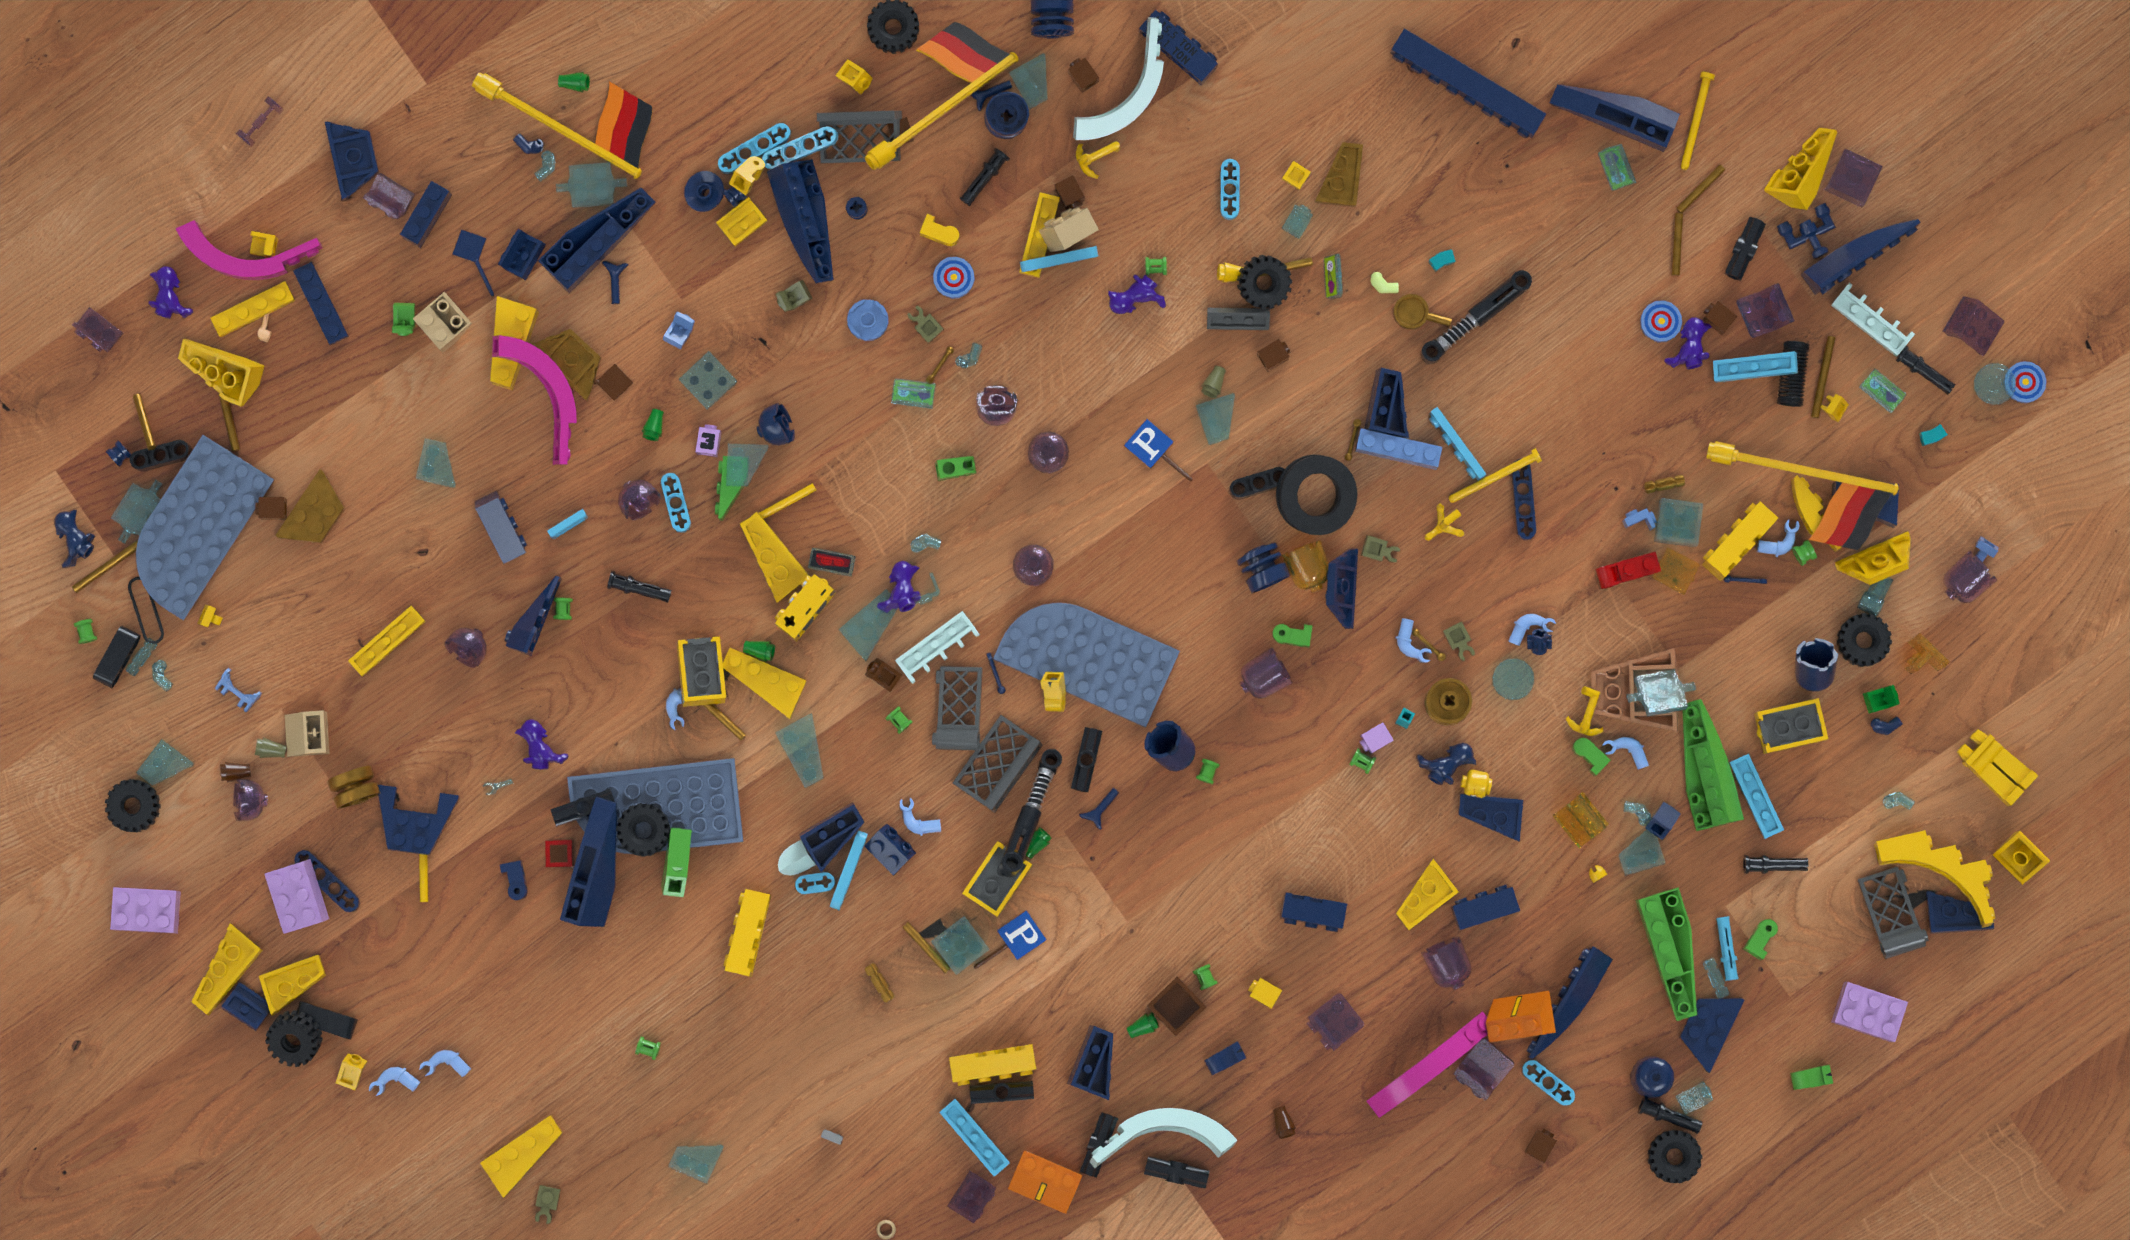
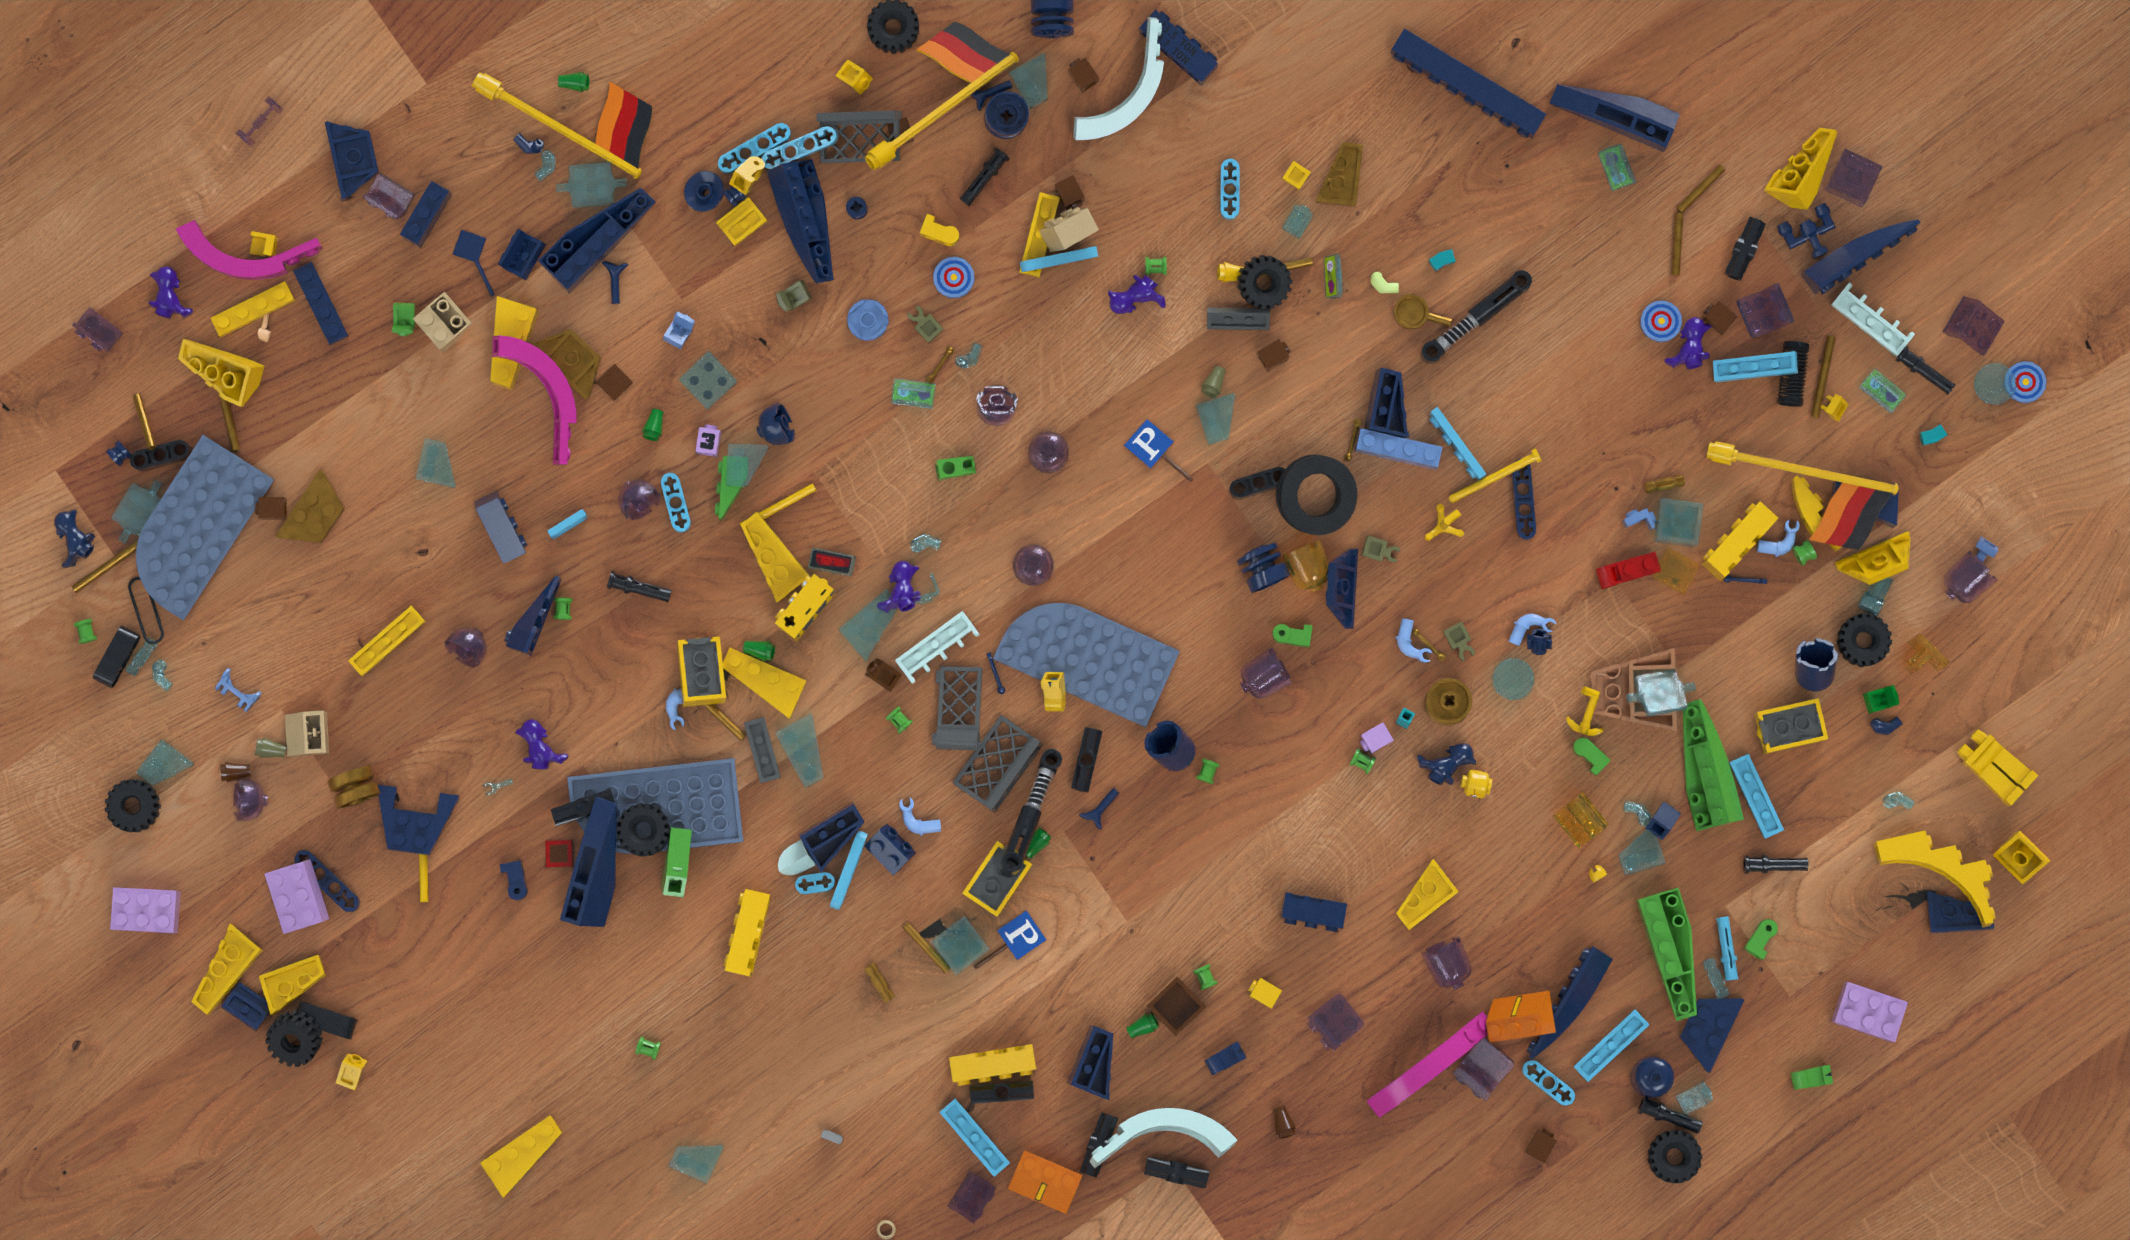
(208, 616): yellow tile -> none
(397, 1074): light blue piece -> none
(448, 1057): light blue piece -> none
(547, 1199): olive plate -> none
(762, 750): none -> dark grey plate
(1086, 159): yellow piece -> none
(1485, 907): dark blue brick -> none
(1494, 813): dark blue wing -> none
(1611, 1045): none -> medium azure plate
(1633, 746): light blue piece -> none
(1706, 78): yellow bar -> none
(1901, 939): dark grey piece -> none

